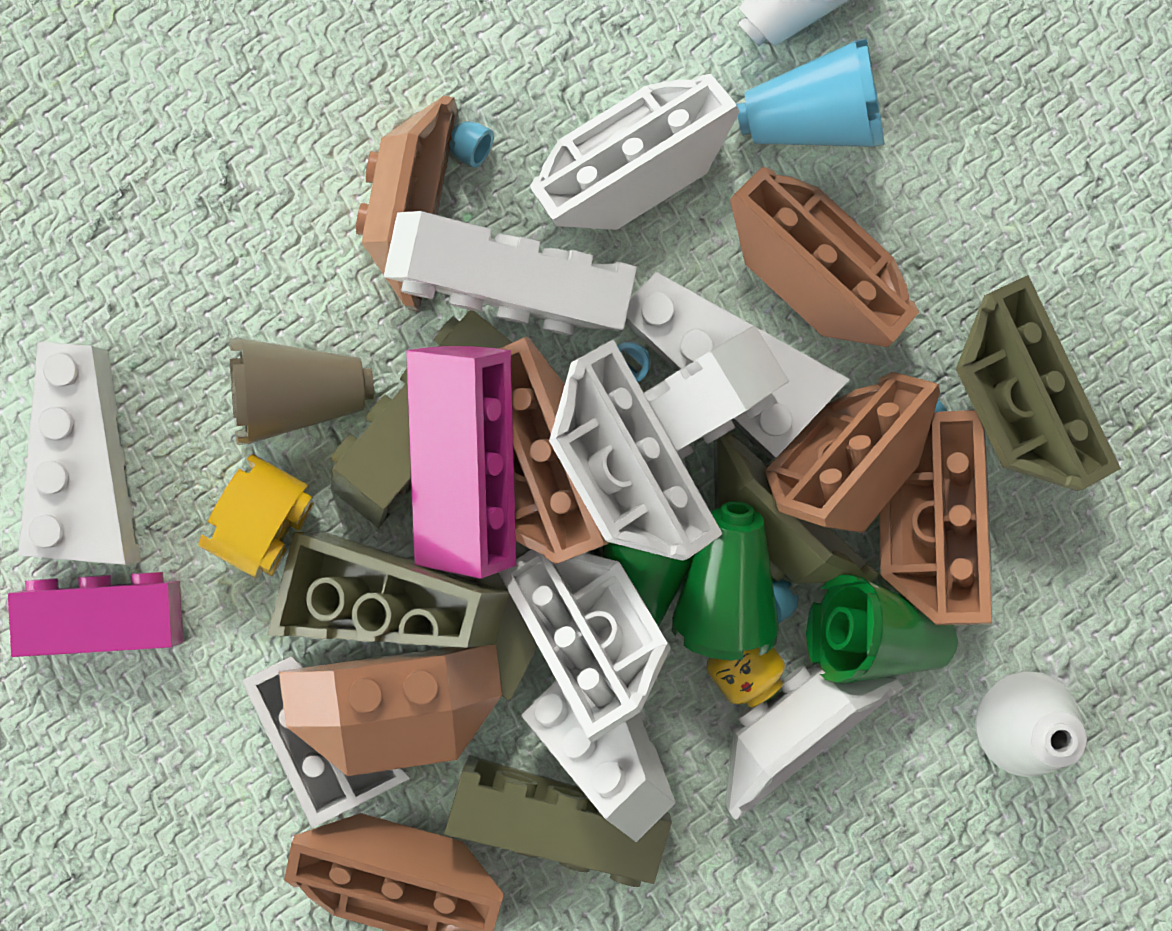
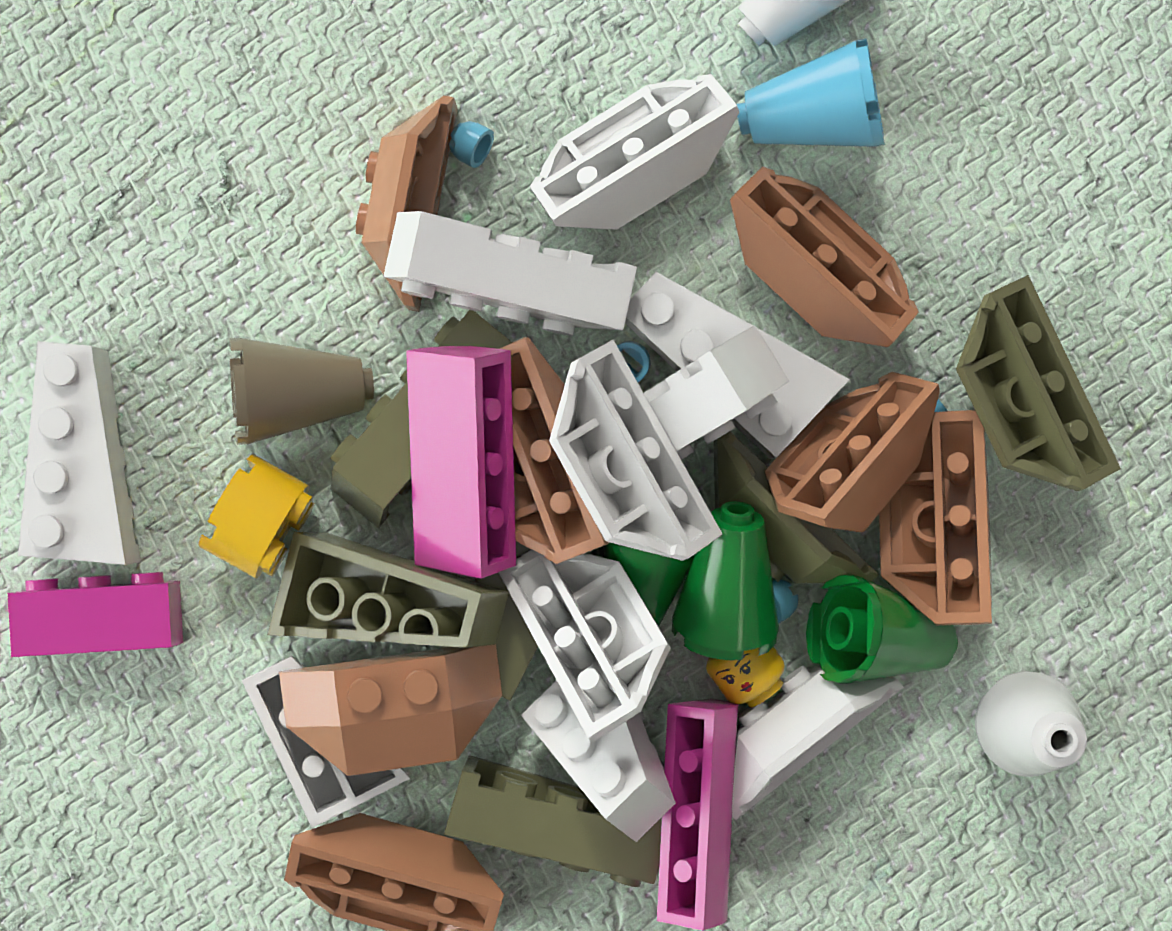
(699, 825): none -> dark pink brick

